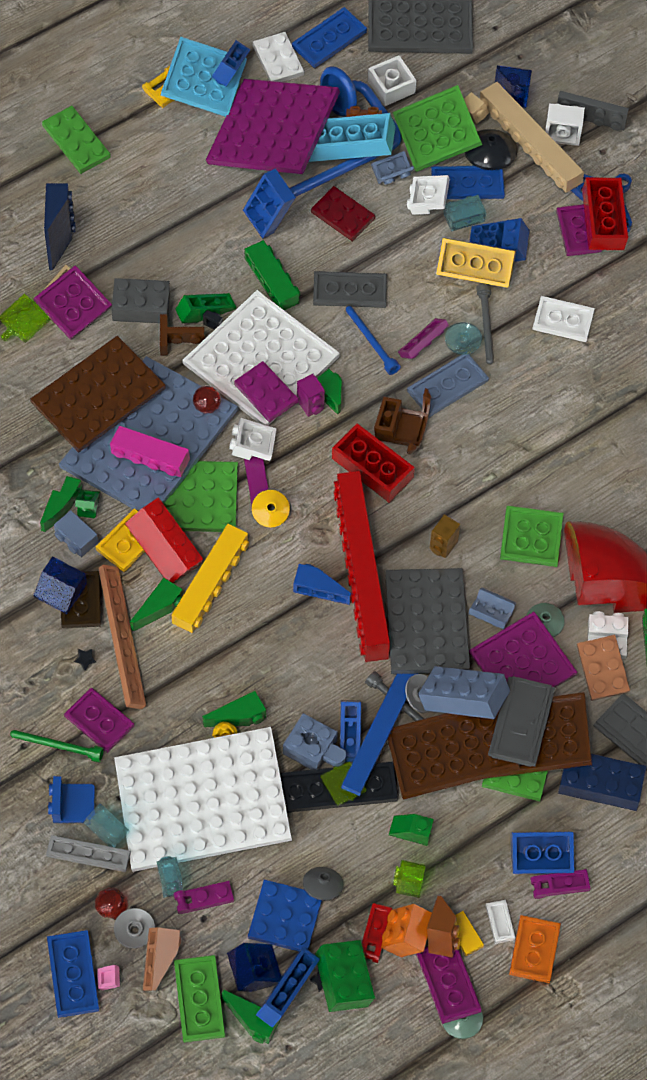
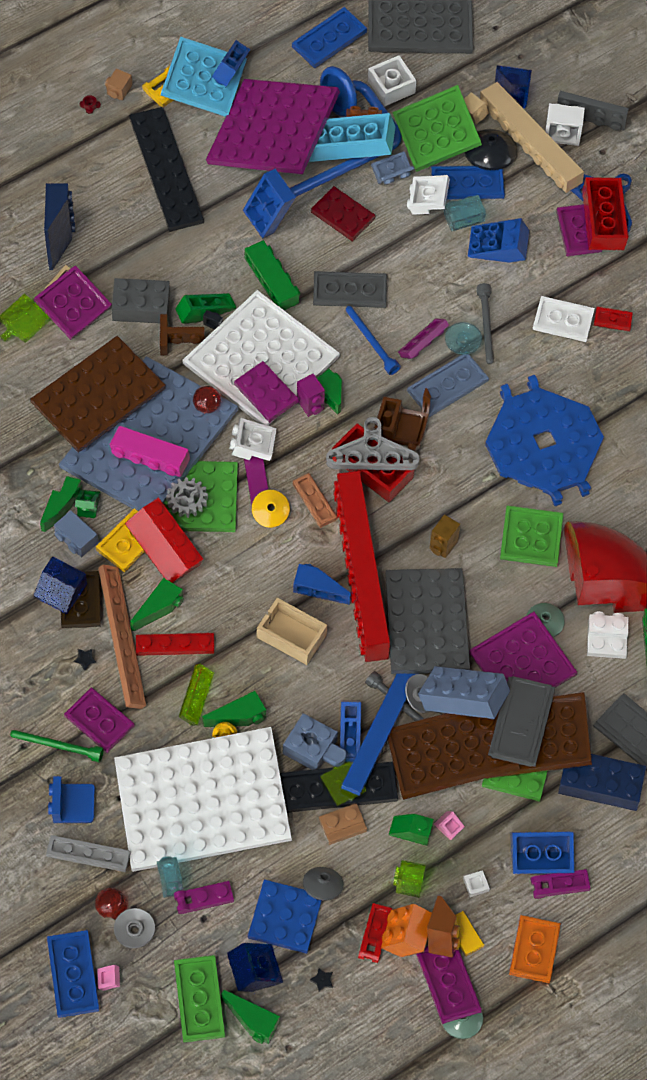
(76, 139): bright green plate -> none
(89, 99): none -> dark red plate
(106, 826): clear light blue brick -> none
(118, 84): none -> medium nougat brick
(161, 950): nougat slope -> none
(166, 169): none -> black plate
(174, 644): none -> red plate
(187, 496): none -> light grey gear
(196, 694): none -> clear neon green plate
(210, 578): yellow brick -> none
(278, 58): white plate -> none
(287, 987): blue brick -> none
(292, 631): none -> tan piece
(314, 500): none -> nougat tile
(343, 824): none -> medium nougat plate
(344, 976): green brick -> none
(383, 450): none -> light grey beam
(449, 824): none -> bright pink slope
(476, 262): yellow brick -> none
(476, 883): none -> white plate
(492, 608): sand blue bracket -> none
(500, 921): white tile -> none
(554, 467): none -> blue plate
(603, 667): nougat plate -> none
(613, 318): none -> red plate

